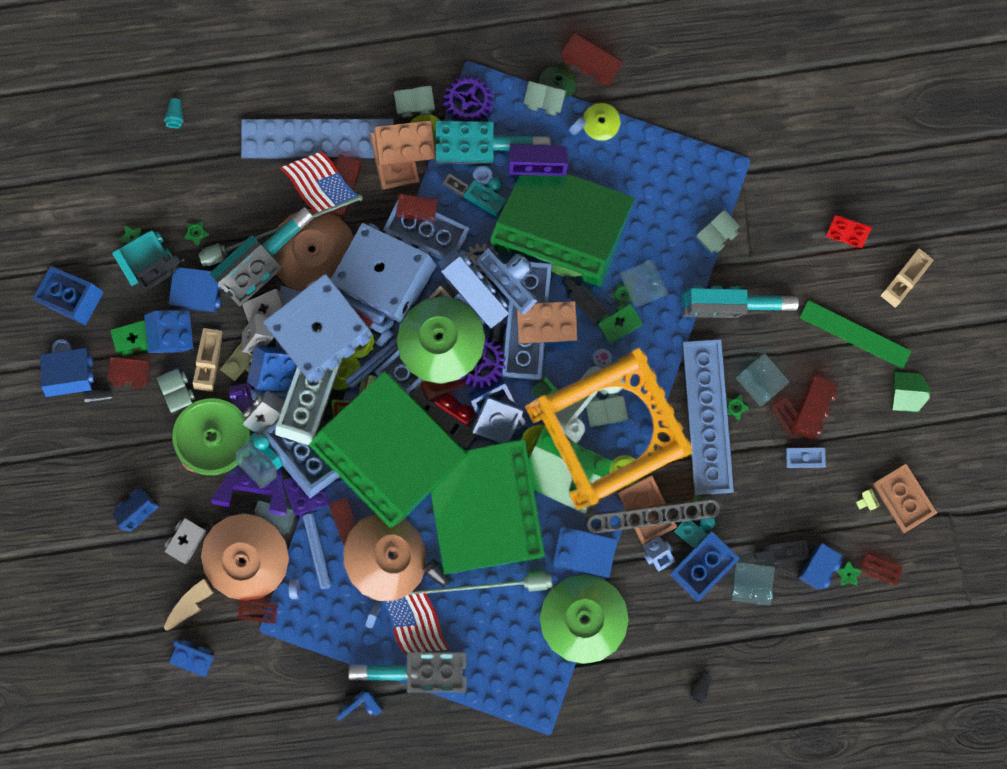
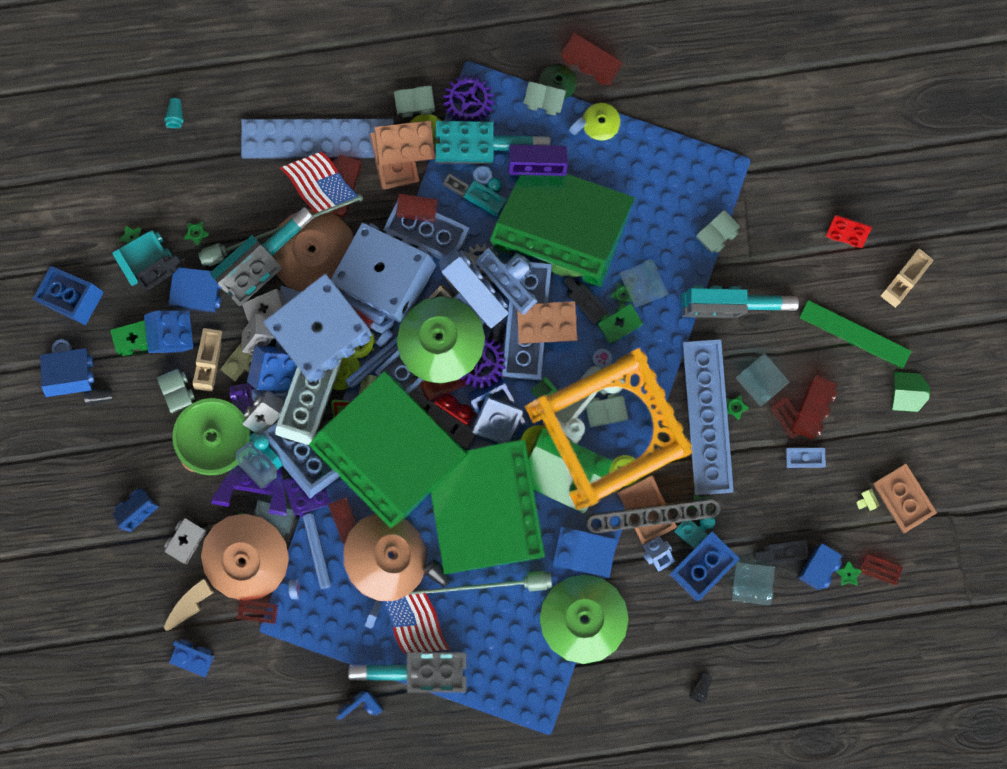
(129, 372): clear red brick -> none

